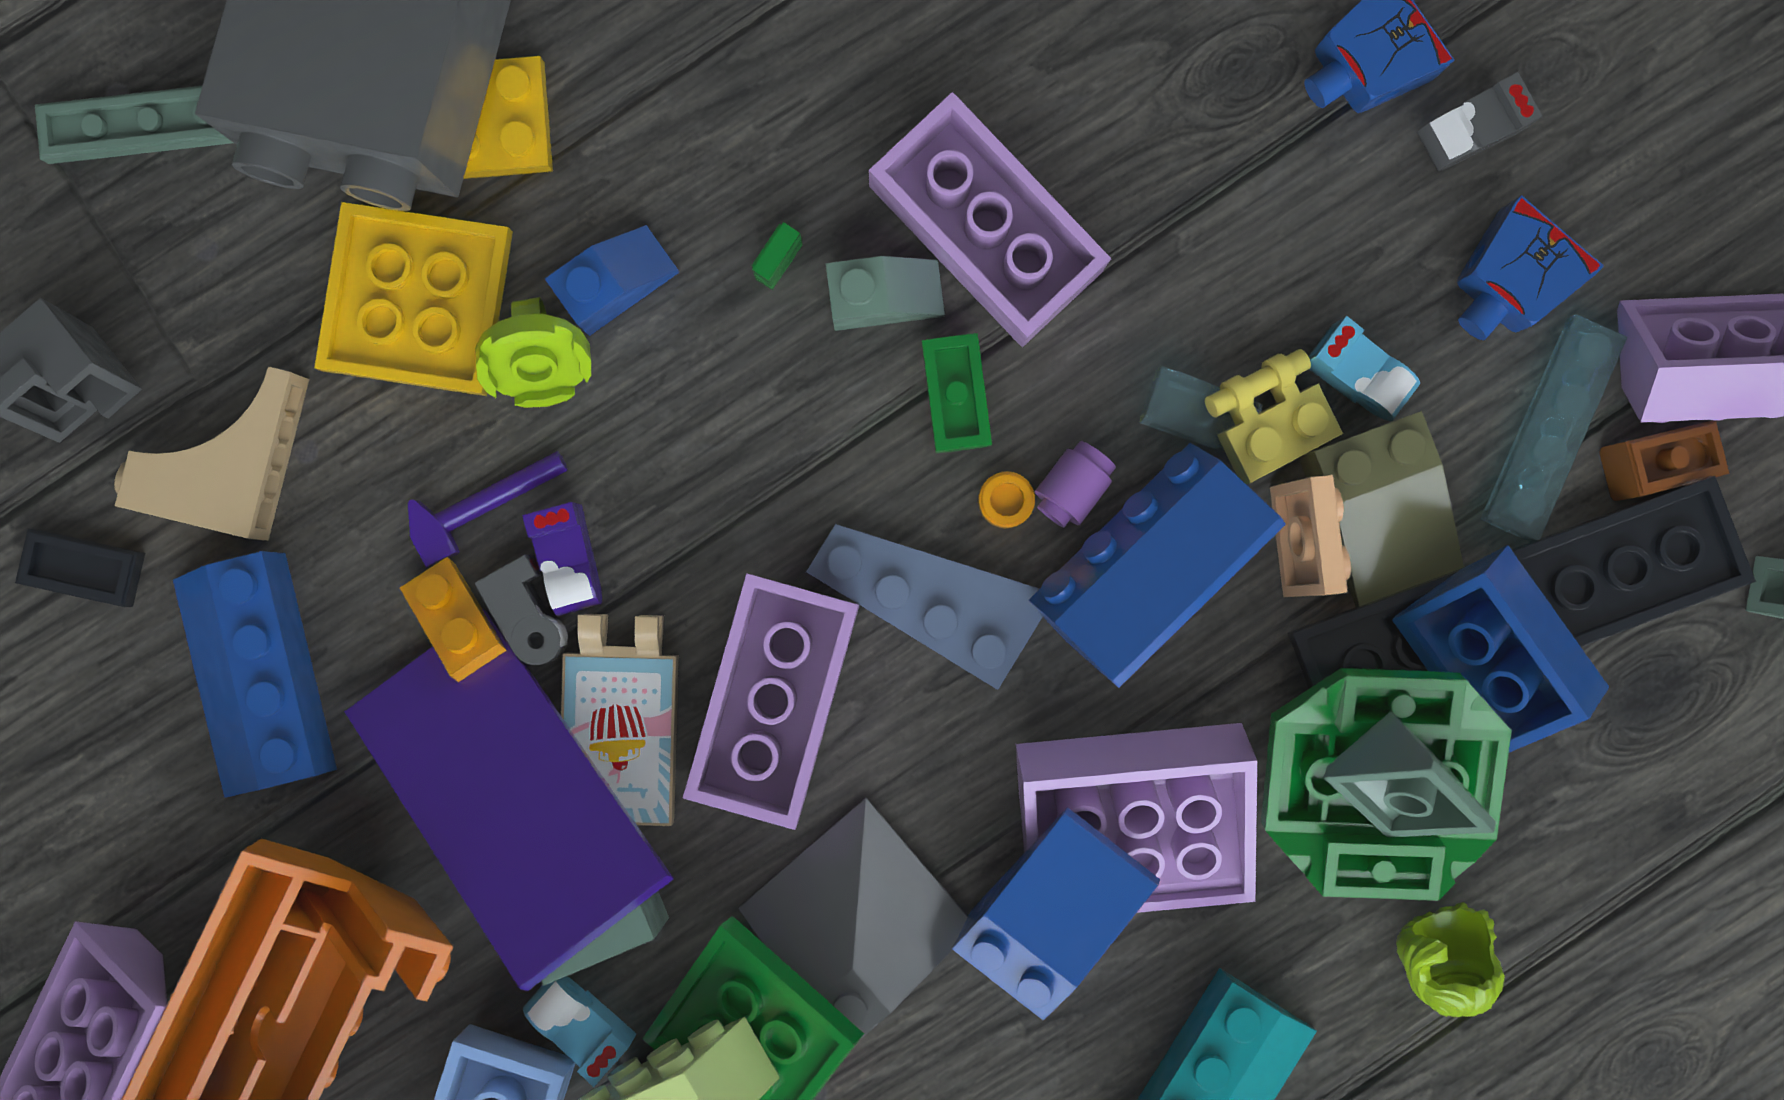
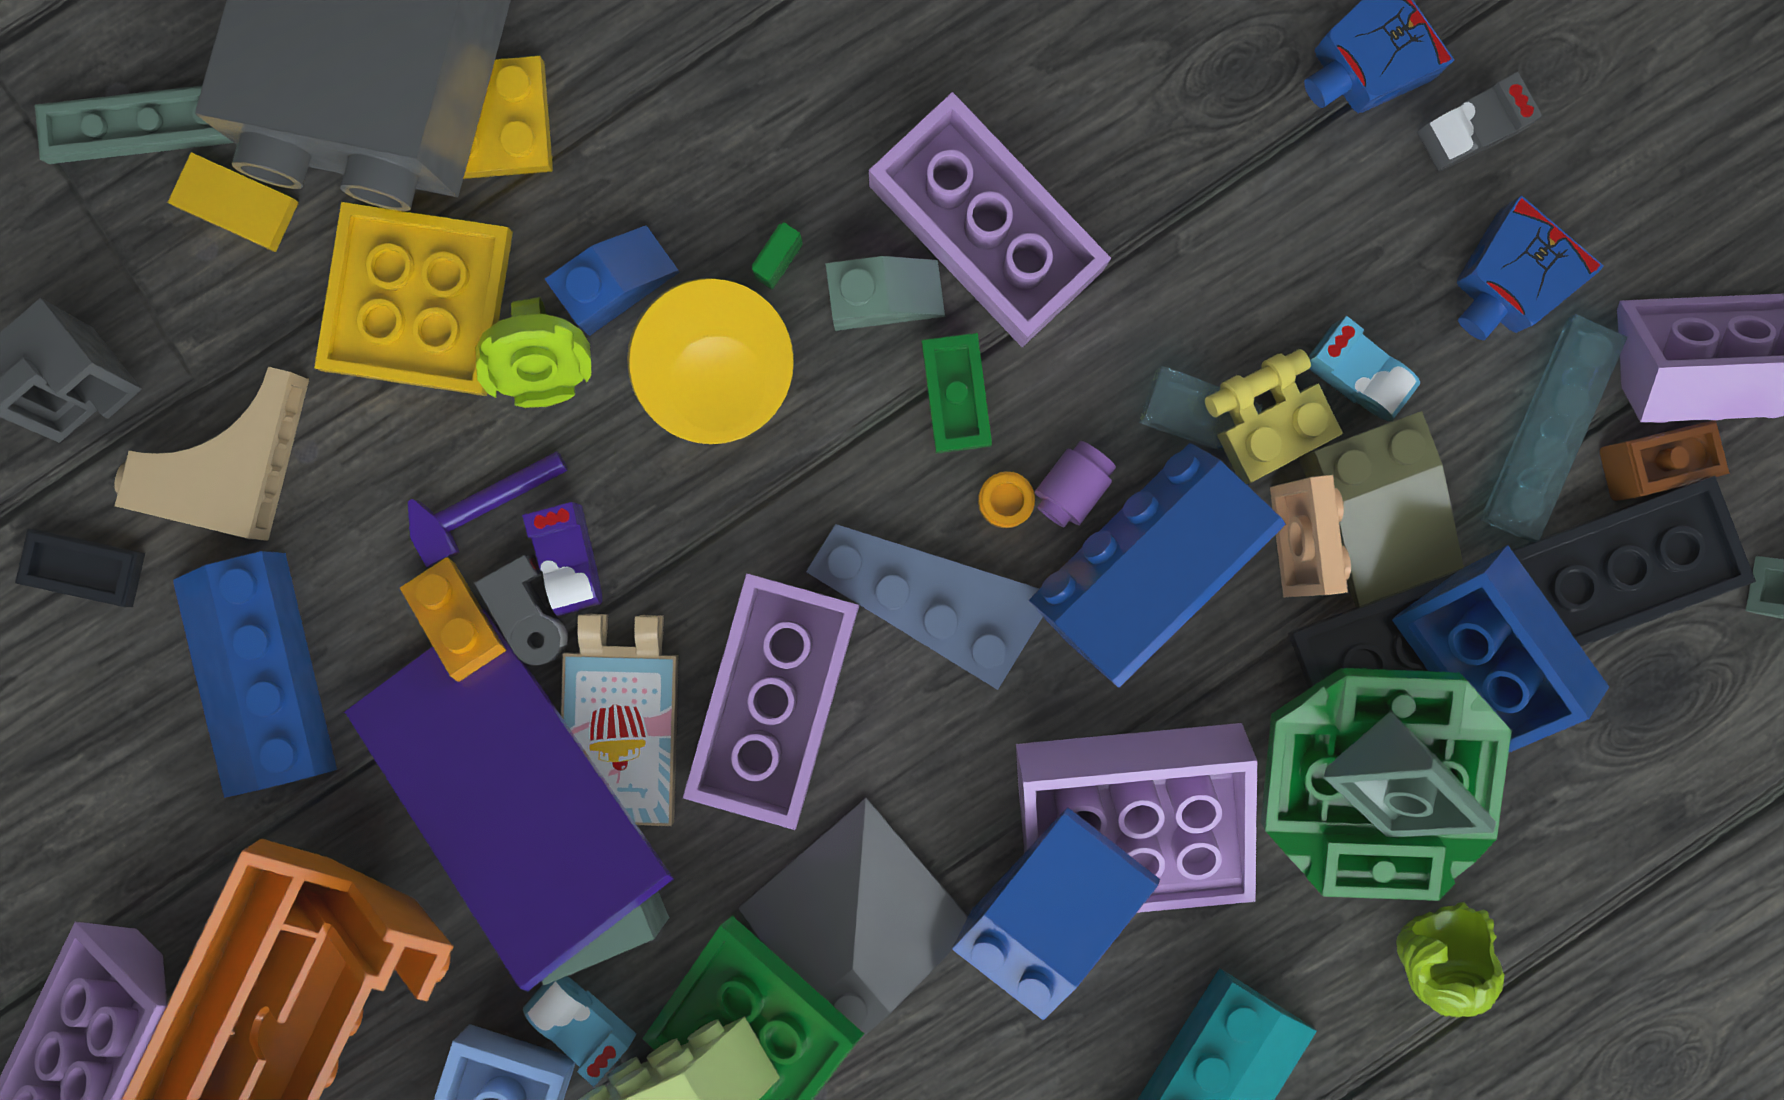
(233, 202): none -> yellow tile
(710, 361): none -> yellow piece

